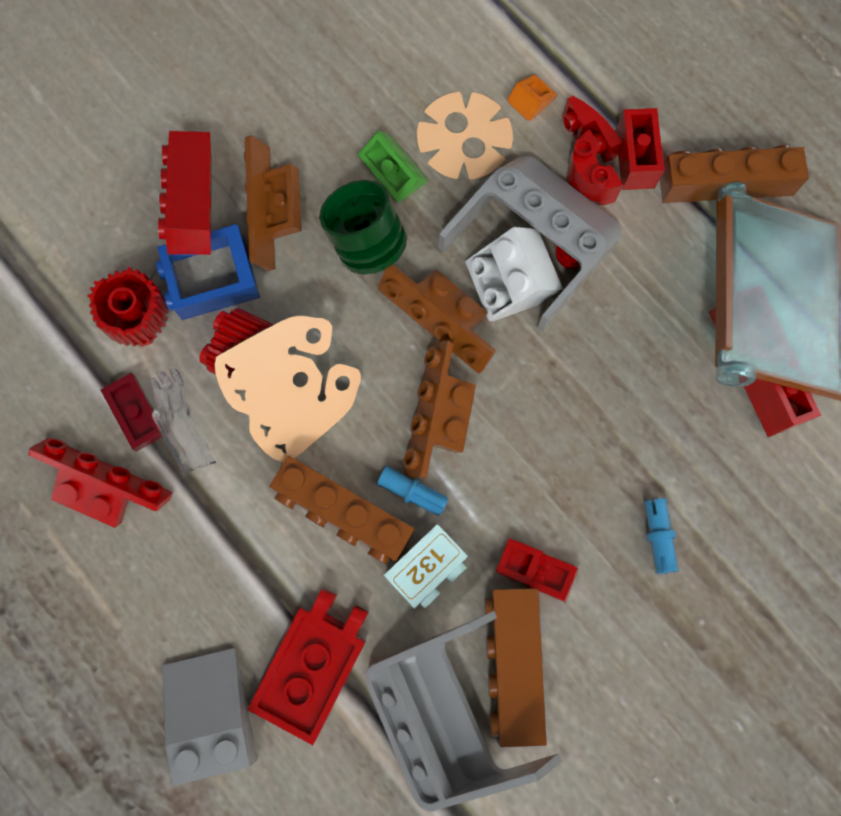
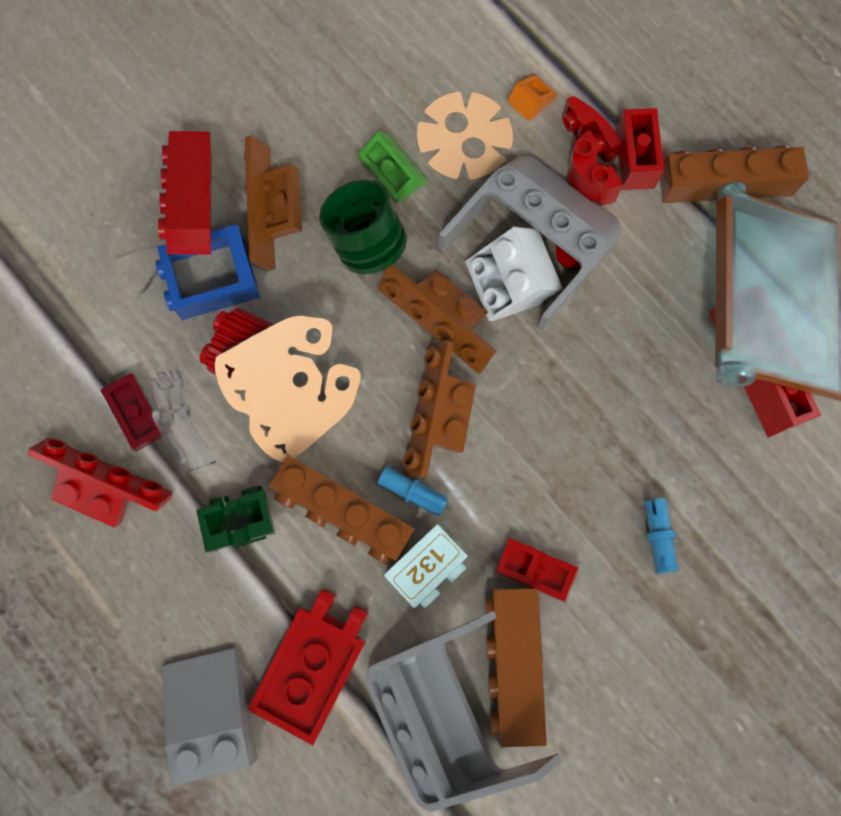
(144, 304): red brick -> none
(236, 521): none -> dark green cylinder

